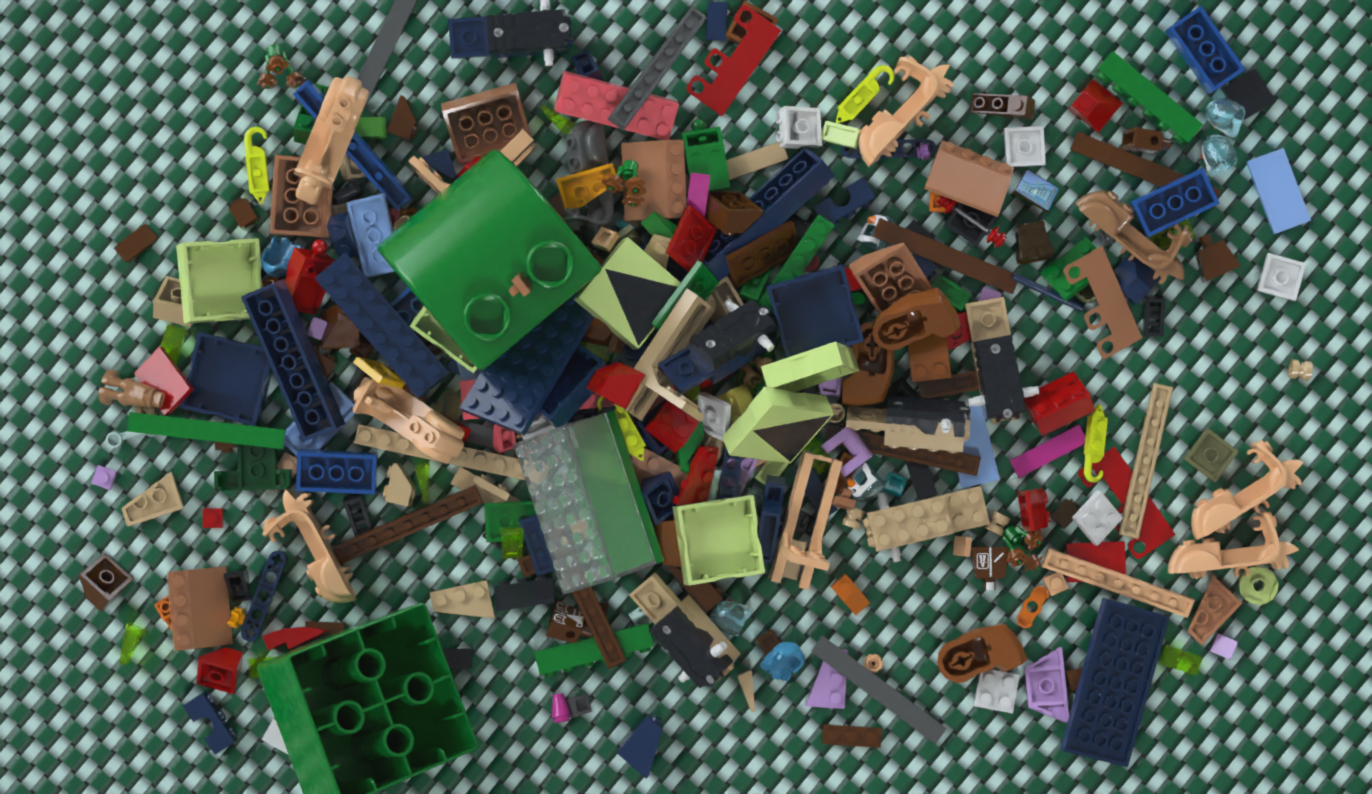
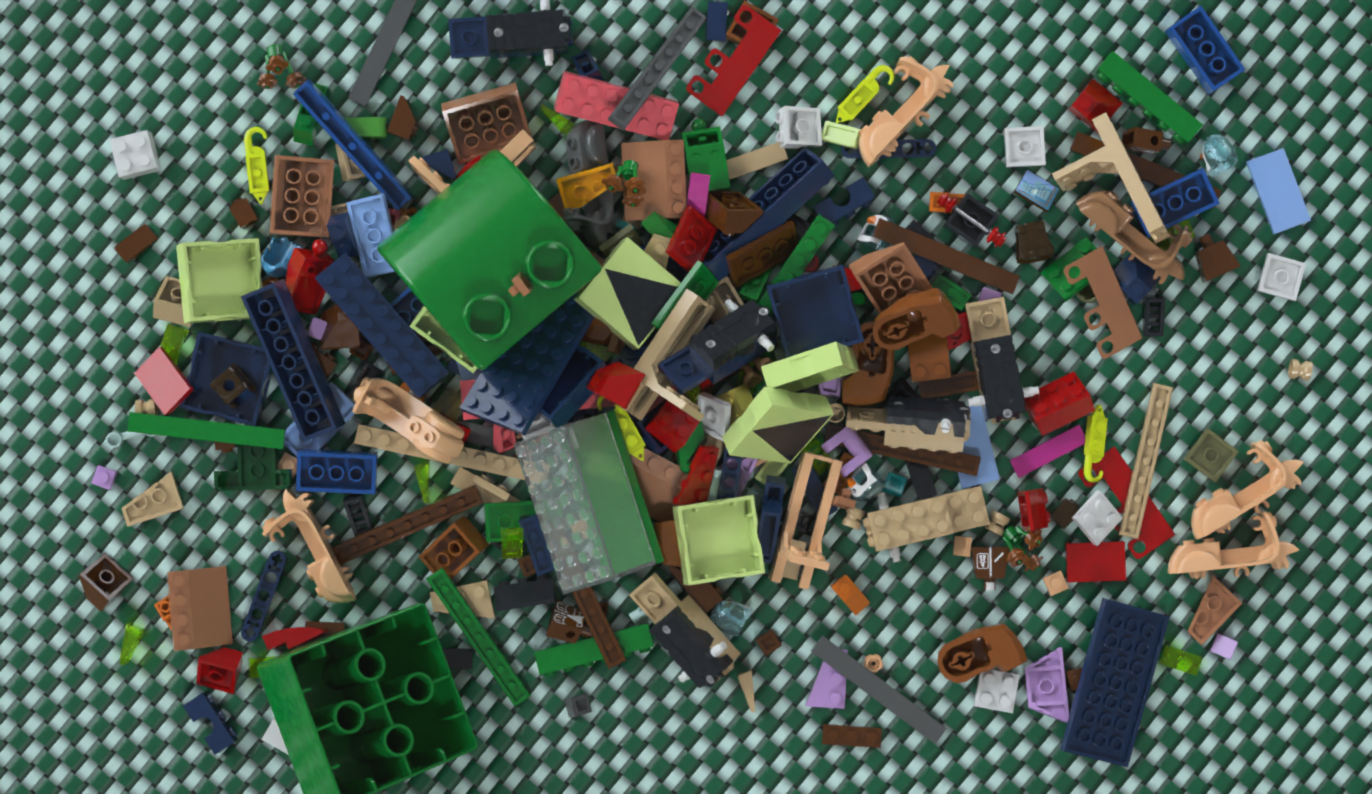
(134, 392): medium nougat piece -> none
(135, 154): none -> white brick
(213, 517): red plate -> none
(237, 617): light orange plate -> none
(238, 585): black slope -> none
(241, 383): none -> dark brown piece
(330, 137): light nougat piece -> none
(349, 192): black cone -> none
(379, 372): yellow tile -> none
(400, 486): tan slope -> none
(454, 548): none -> dark orange slope
(478, 636): none -> green tile
(560, 709): dark pink cone -> none
(605, 239): light nougat plate -> none
(642, 744): dark blue slope -> none
(658, 496): dark blue slope -> none
(782, 660): dark azure hair -> none
(923, 151): medium lavender plate -> none
(969, 178): nougat slope -> none
(1003, 105): reddish brown slope -> none
(1039, 596): orange piece -> none
(1046, 291): dark blue piece -> none
(1104, 238): dark grey bush -> none
(1114, 160): none -> tan piece
(1117, 582): light nougat tile -> none
(1222, 113): clear light blue piece -> none
(1249, 92): black tile -> none
(1269, 589): yellowish green tile -> none

